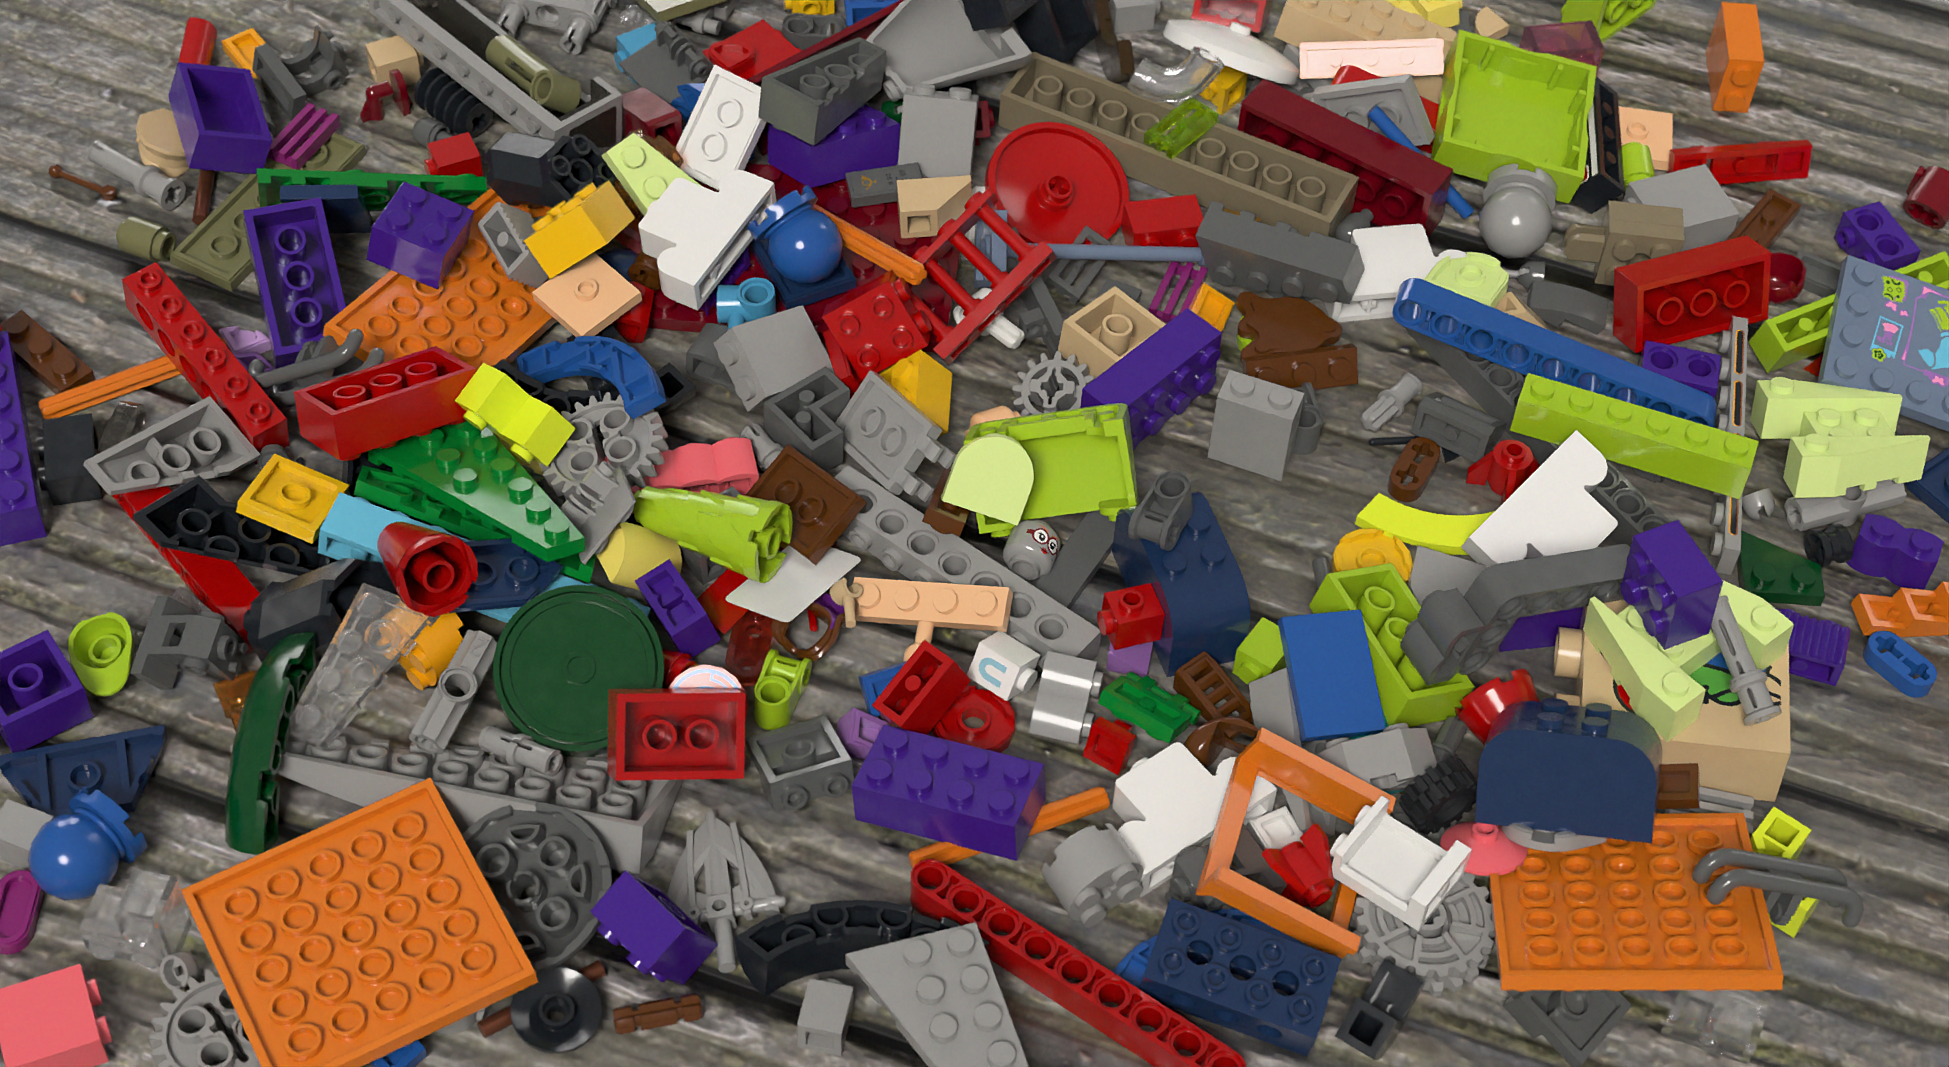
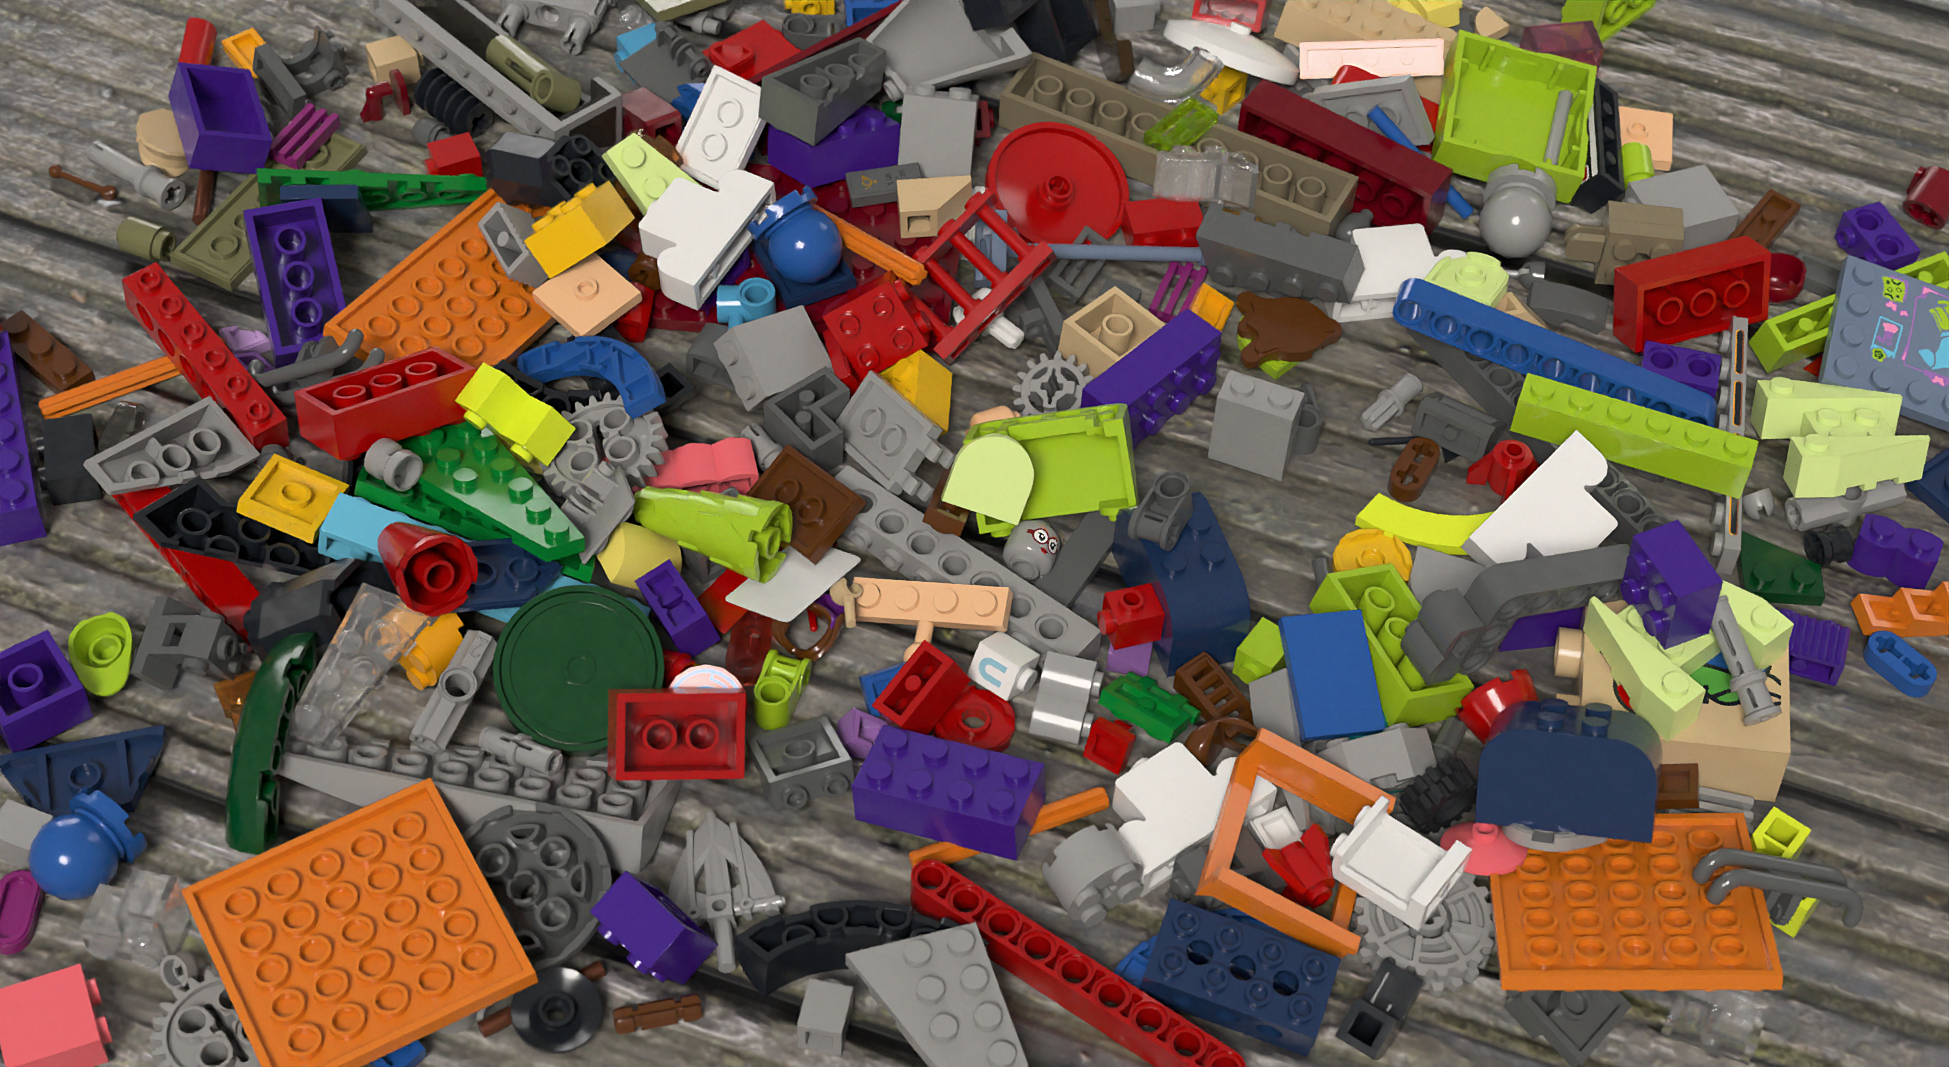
(393, 464): none -> light grey wheel
(420, 235): dark purple brick -> none
(1206, 176): none -> clear brick
(1320, 366): reddish brown plate -> none
(1558, 126): none -> light grey bar
(1734, 57): orange brick -> none
(1747, 161): red hinge -> none

